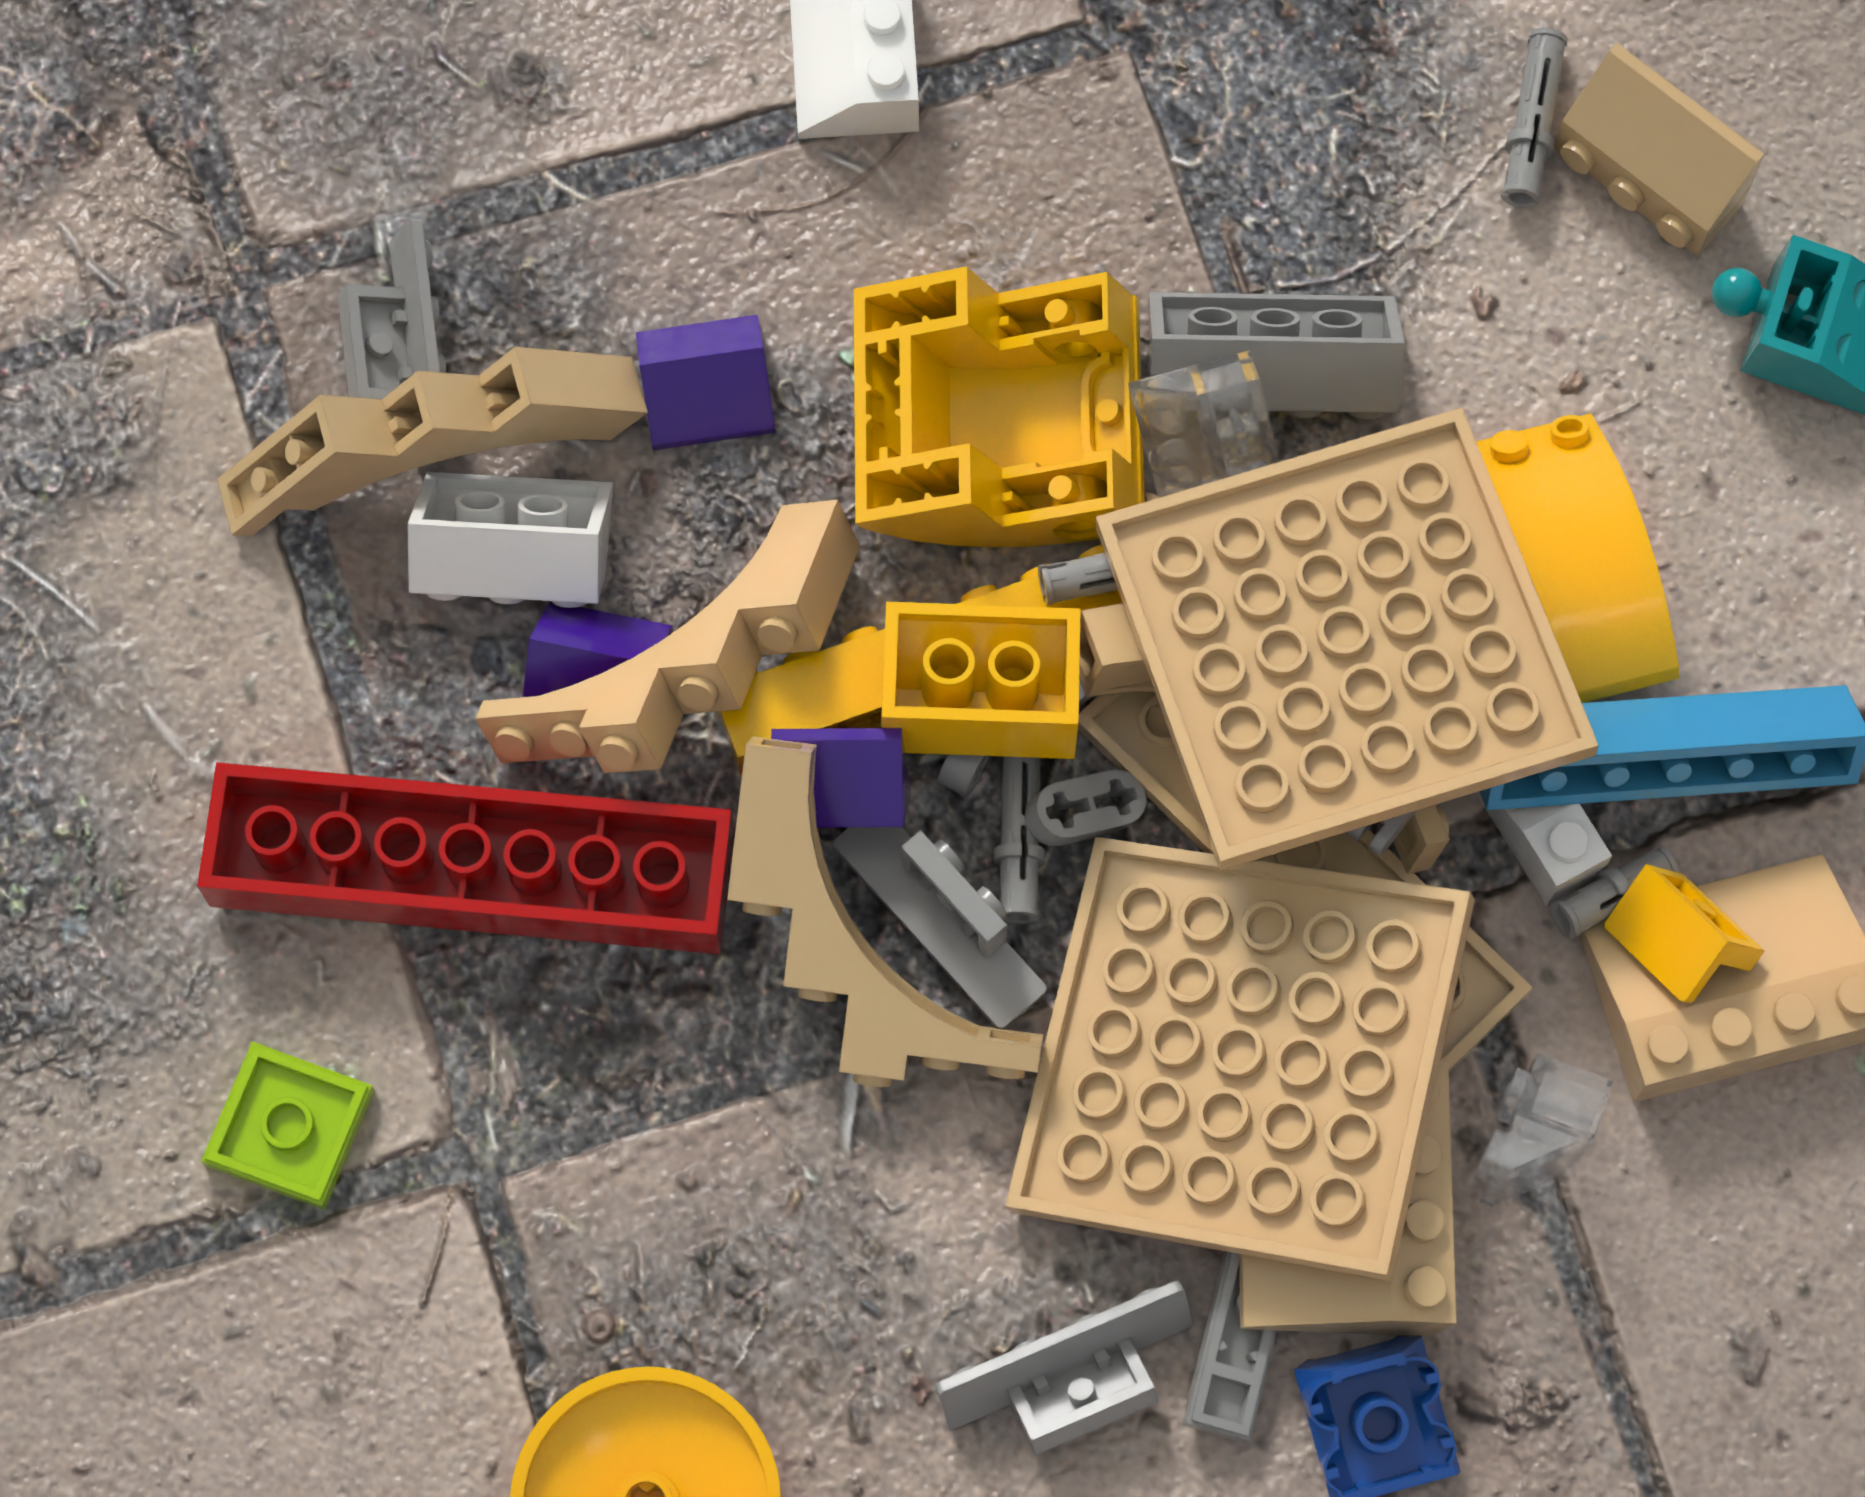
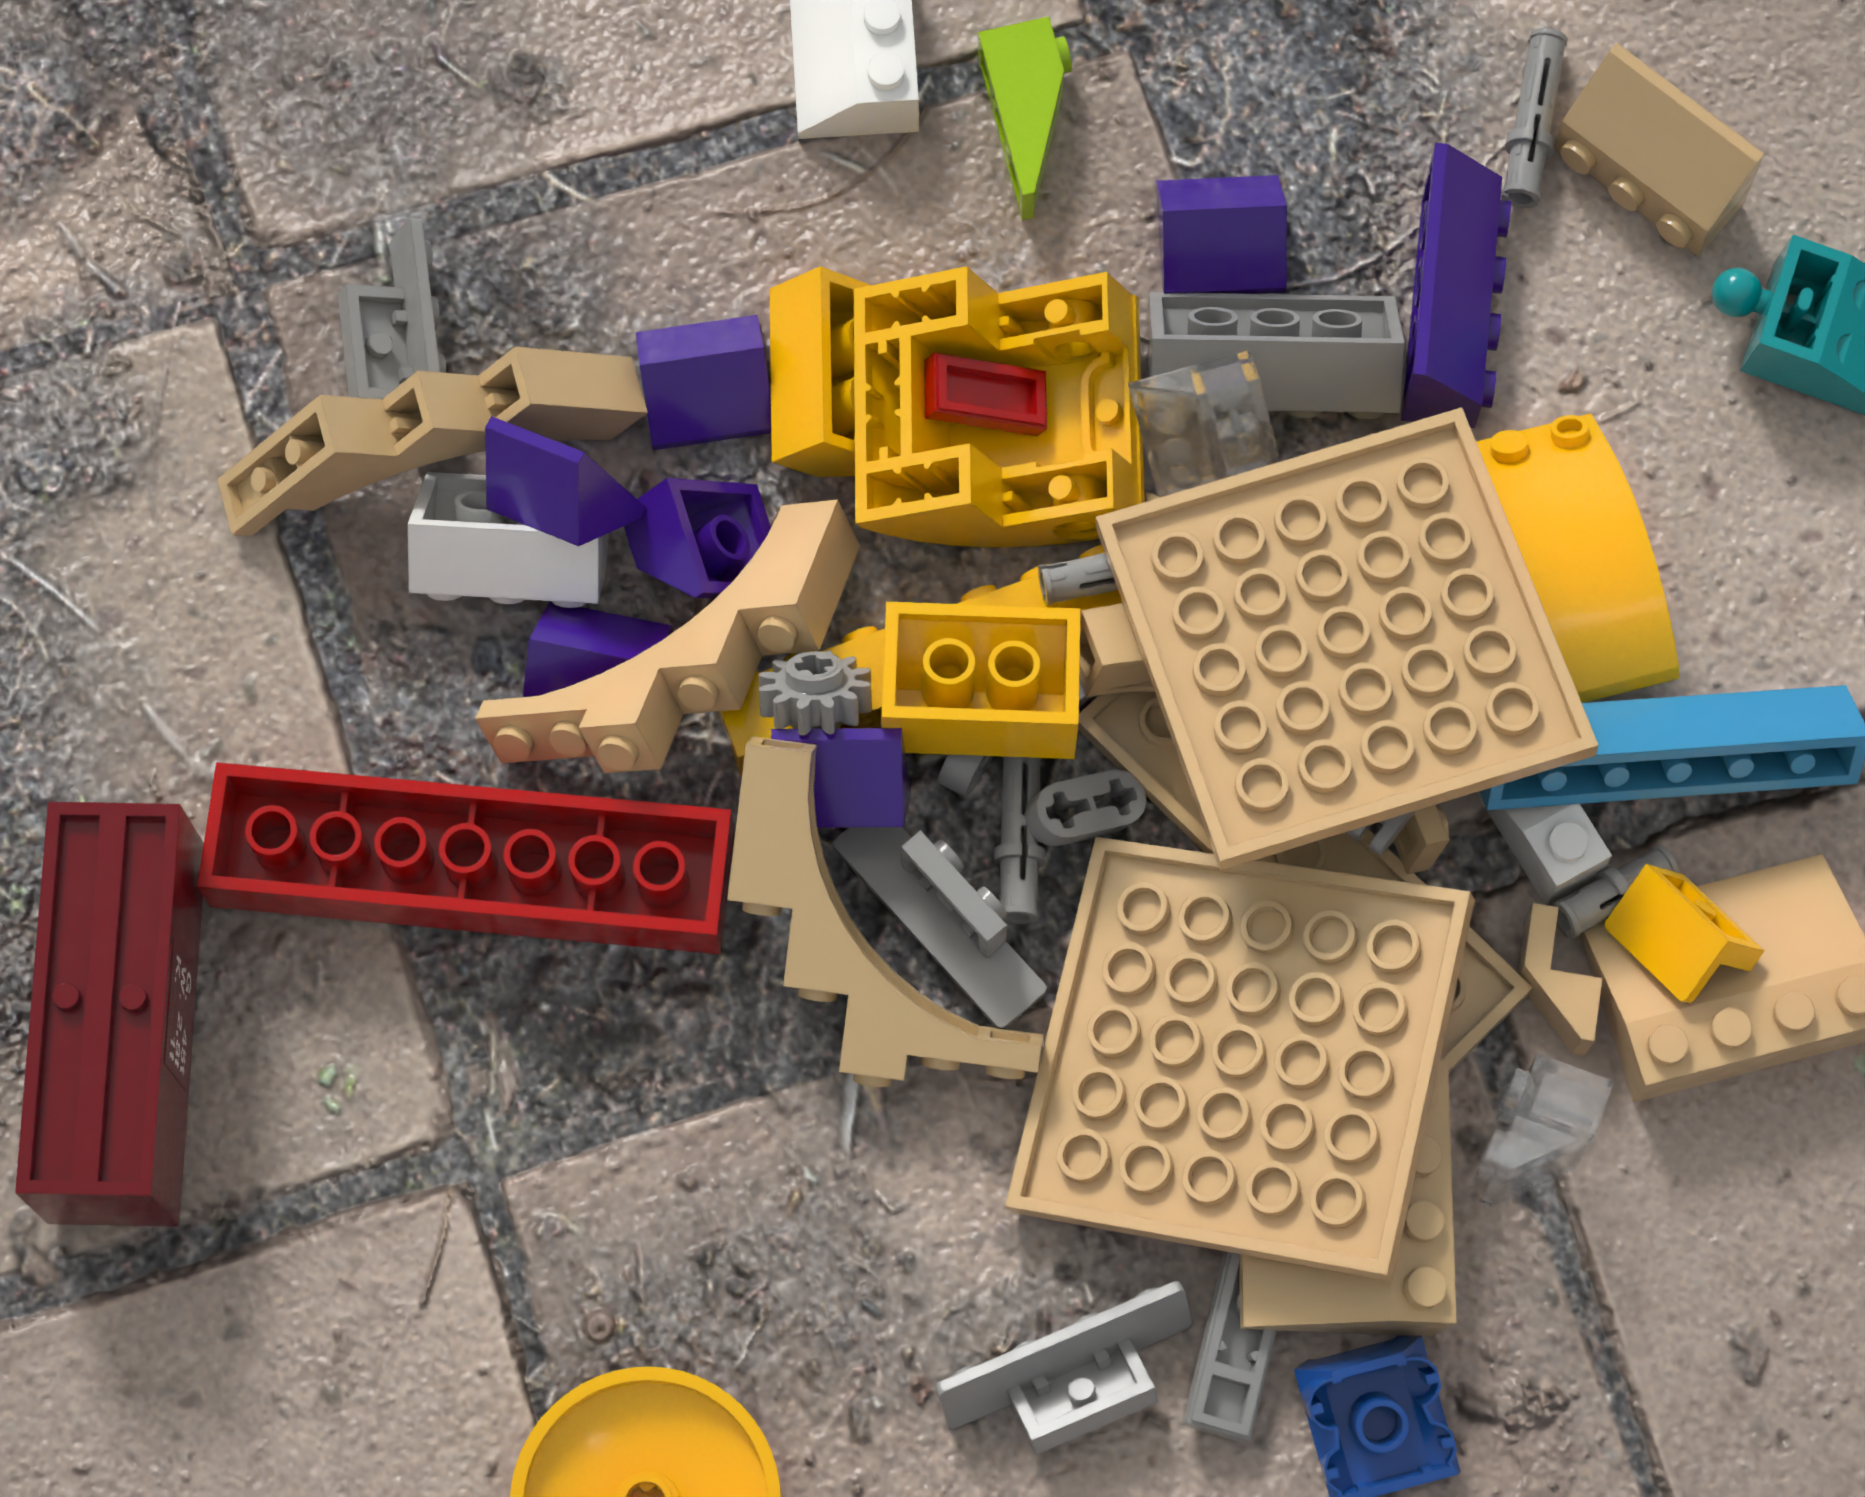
(111, 1015): none -> dark red brick
(288, 1125): lime tile -> none
(552, 486): none -> dark purple slope
(698, 533): none -> dark purple slope
(813, 373): none -> yellow slope
(815, 692): none -> light grey gear
(985, 394): none -> red tile
(1024, 86): none -> lime slope
(1223, 235): none -> dark purple slope
(1455, 289): none -> dark purple slope
(1563, 998): none -> tan slope

